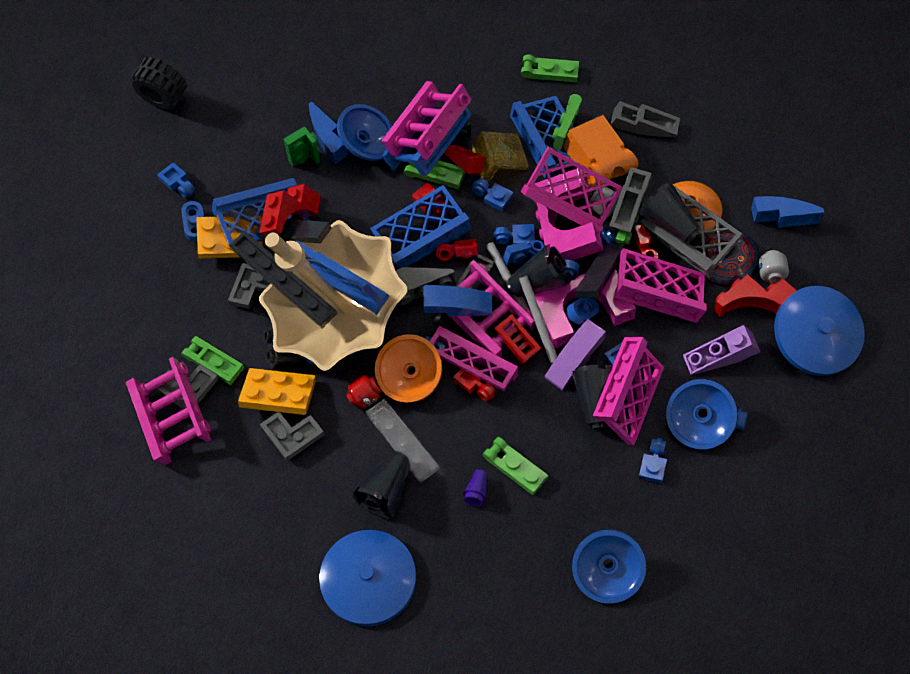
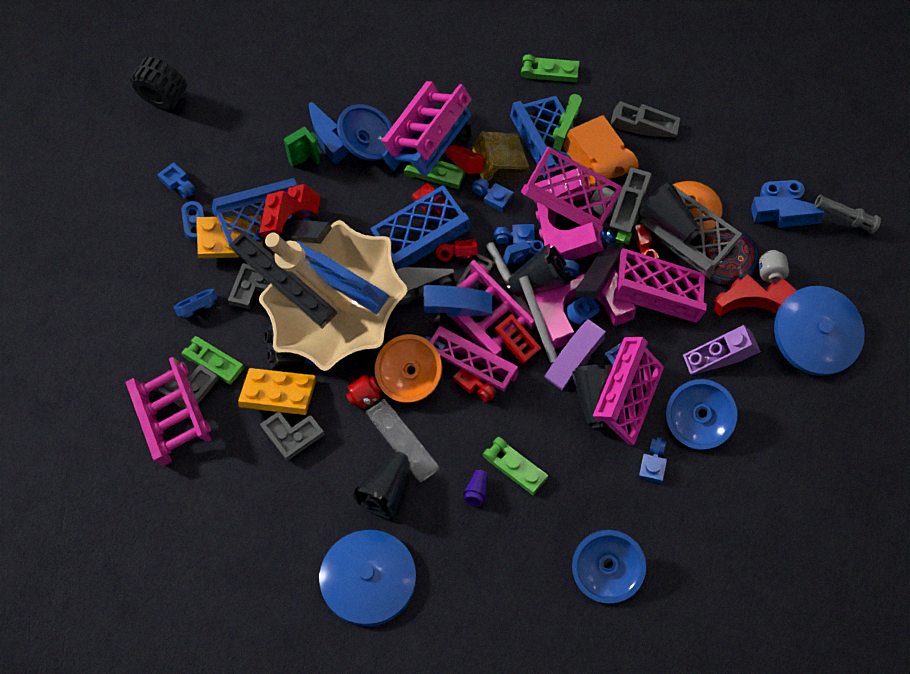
(204, 299): none -> blue plate
(741, 419): blue plate -> none
(783, 189): none -> blue plate
(856, 217): none -> dark grey pin

